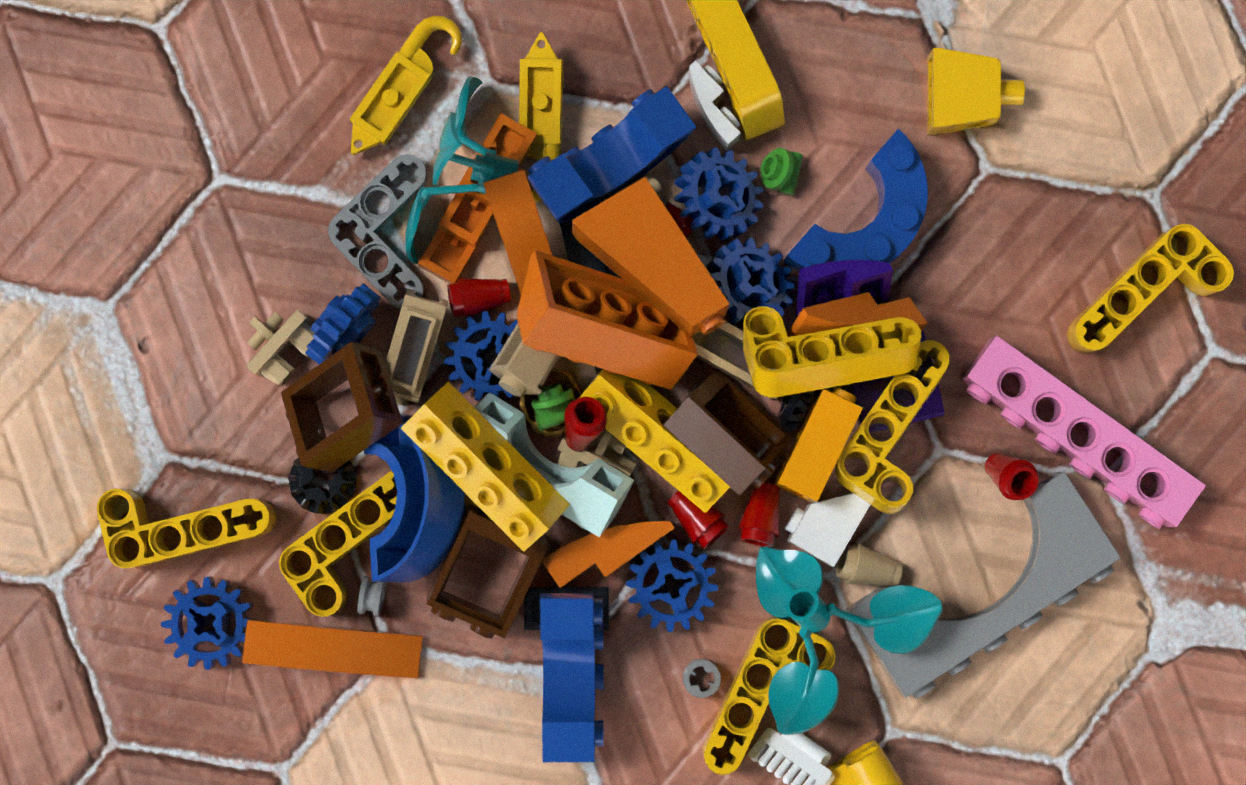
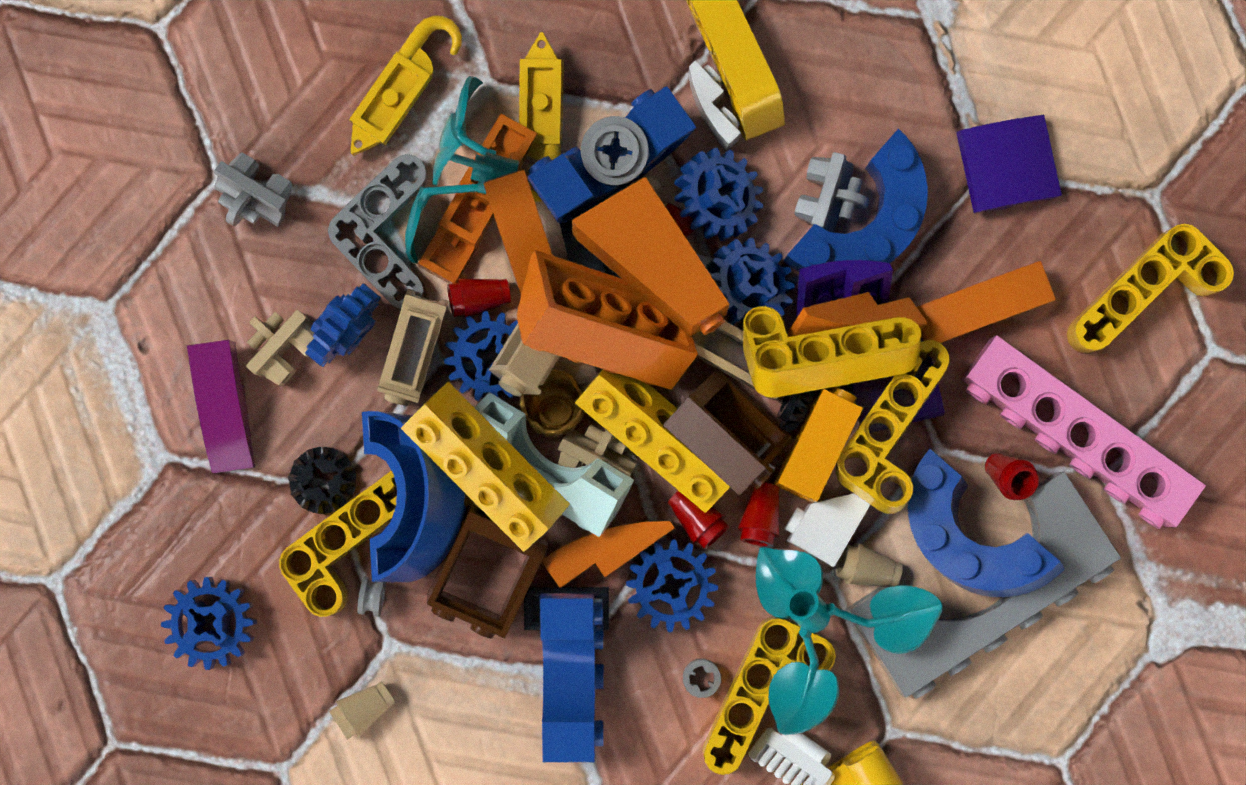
(190, 526): yellow beam -> none
(221, 405): none -> magenta slope
(247, 197): none -> light grey hips
(332, 649): orange slope -> none
(361, 710): none -> tan cone
(372, 396): reddish brown window -> none
(551, 406): bright green plate -> none
(582, 422): red cone -> none
(603, 134): none -> light grey gear
(781, 170): bright green plate -> none
(837, 196): none -> light grey hips
(966, 91): yellow torso -> none
(973, 567): none -> blue brick
(986, 303): none -> orange slope
(1008, 163): none -> dark purple slope

